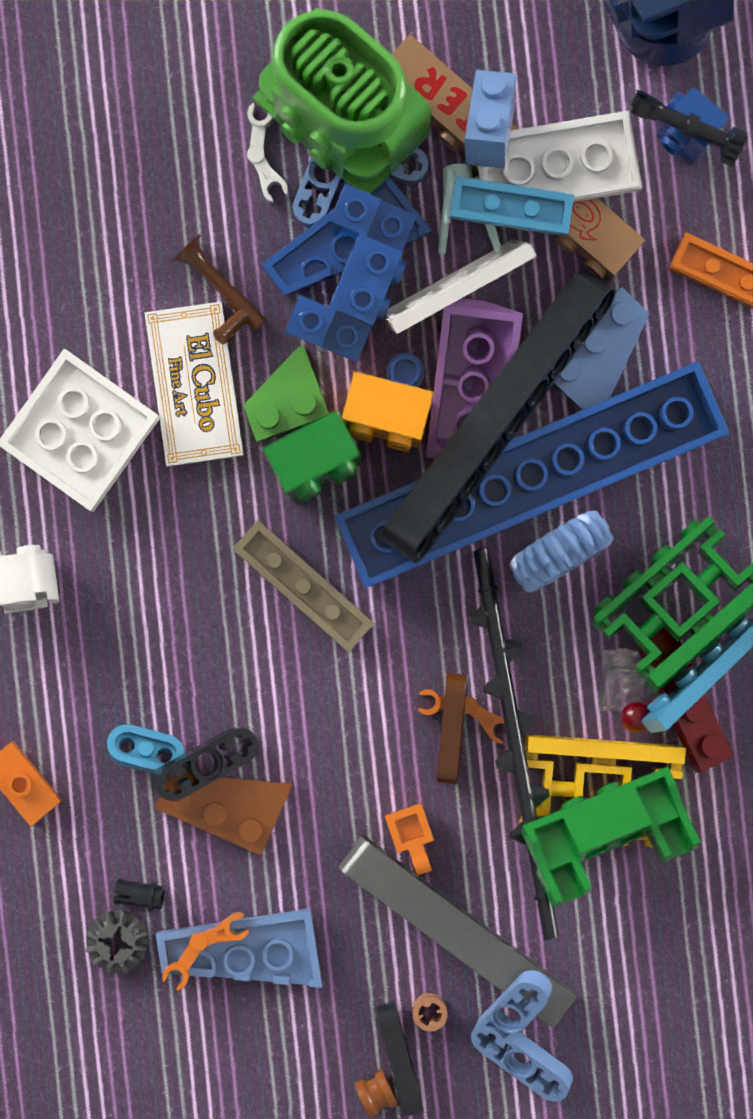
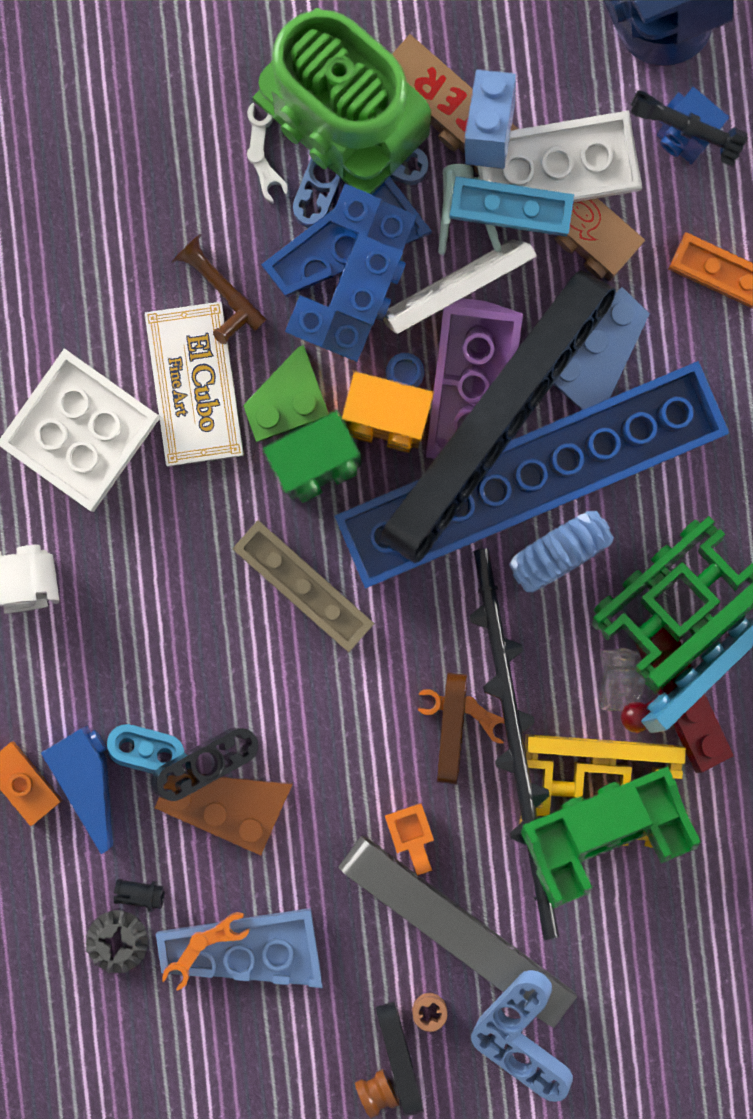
(83, 776): none -> blue slope

